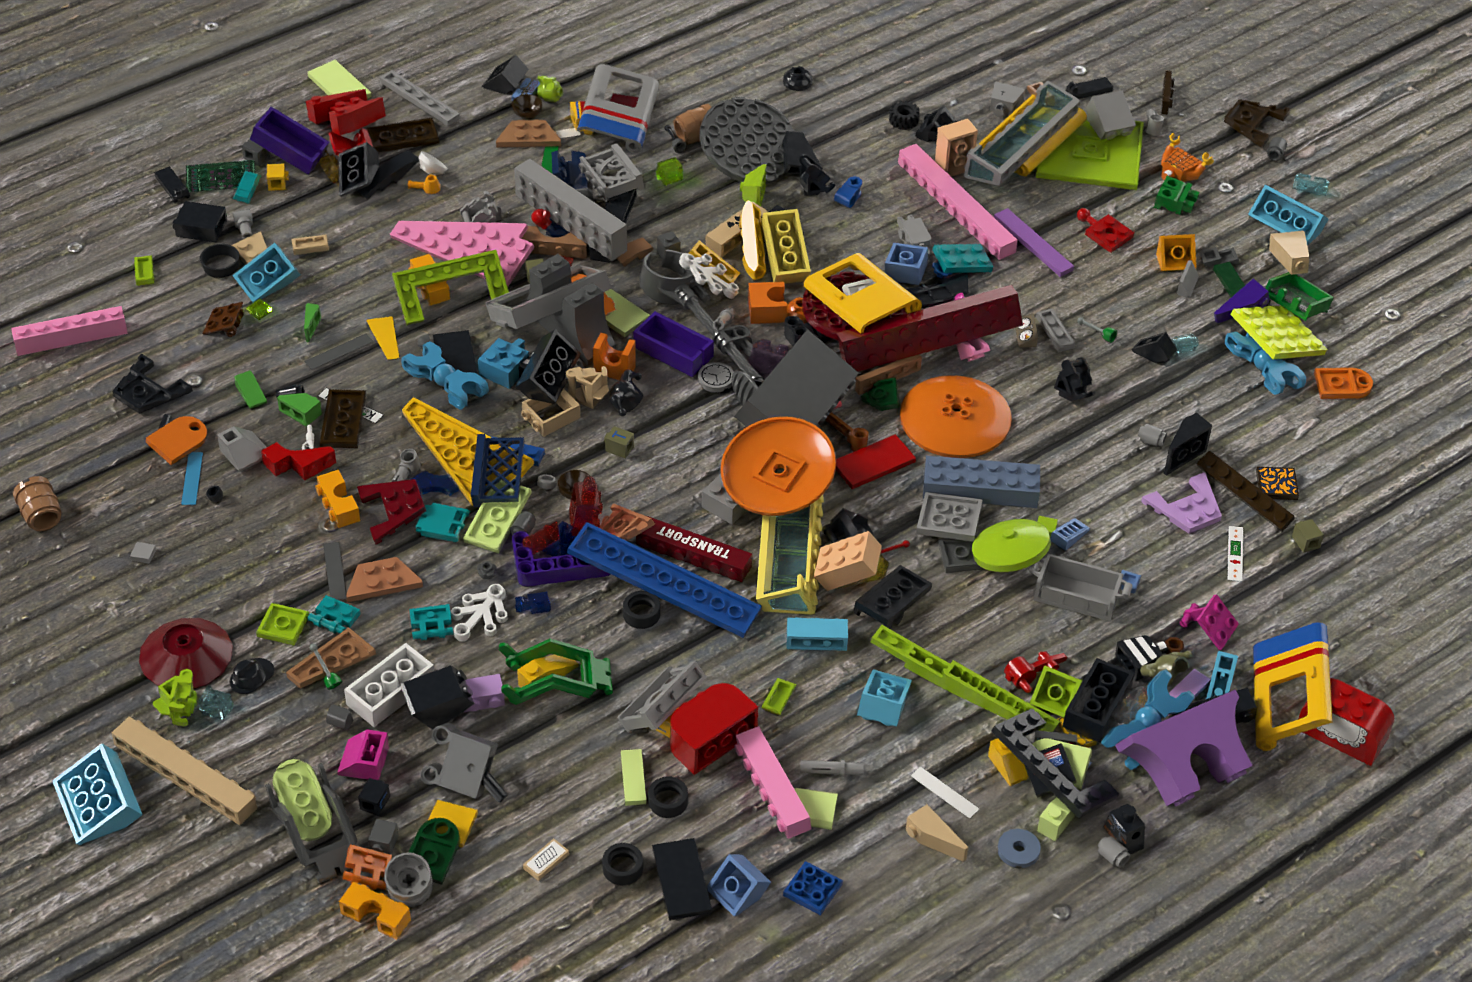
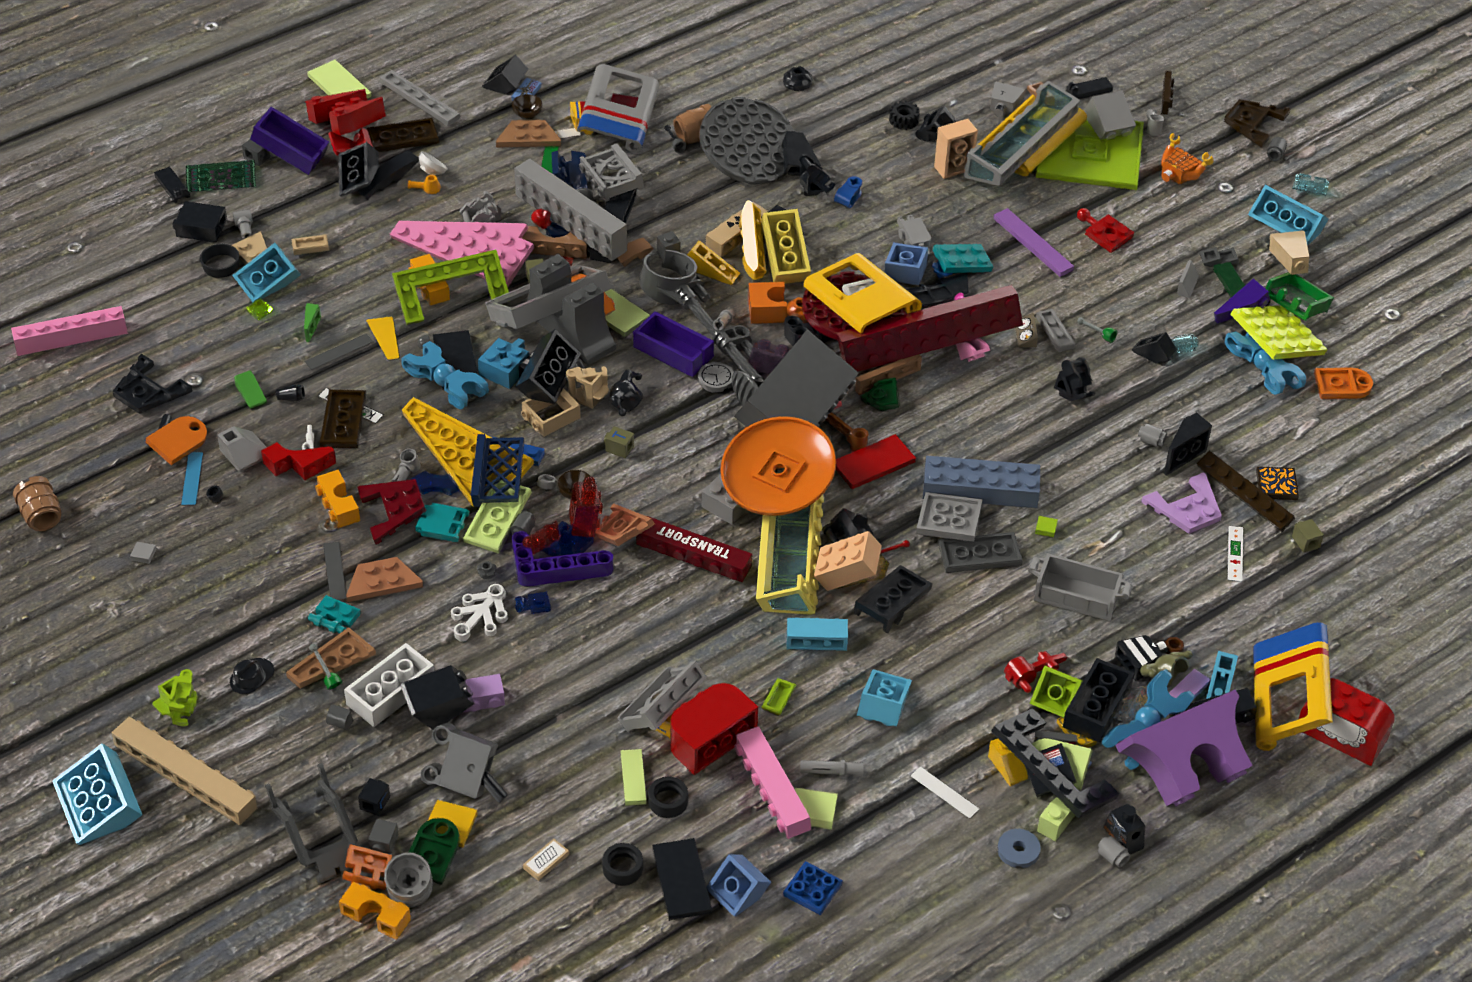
(144, 270): lime tile -> none
(186, 645): dark red dish -> none
(215, 703): clear light blue brick -> none
(225, 318): reddish brown hinge -> none
(247, 187): teal tile -> none
(277, 177): yellow brick -> none
(282, 624): lime tile -> none
(300, 407): bright green slope -> none
(303, 797): yellowish green tile -> none
(330, 166): clear yellow hinge -> none
(365, 755): dark pink slope -> none
(431, 617): teal plate -> none
(543, 667): yellow slope -> none
(549, 89): lime head -> none
(594, 671): green piece -> none
(613, 359): orange piece -> none
(641, 621): black tyre -> none
(664, 579): blue plate -> none
(669, 171): clear neon green brick -> none
(707, 275): white plant -> none
(754, 185): lime slope -> none
(935, 833): tan slope -> none
(956, 678): lime slope -> none
(957, 202): bright pink brick -> none
(966, 433): orange dish -> none
(1011, 545): lime dish -> none
(1066, 542): medium blue slope -> none
(1131, 578): medium blue tile -> none
(1175, 251): light orange slope -> none
(1176, 196): green hips -> none
(1213, 619): dark pink plate -> none

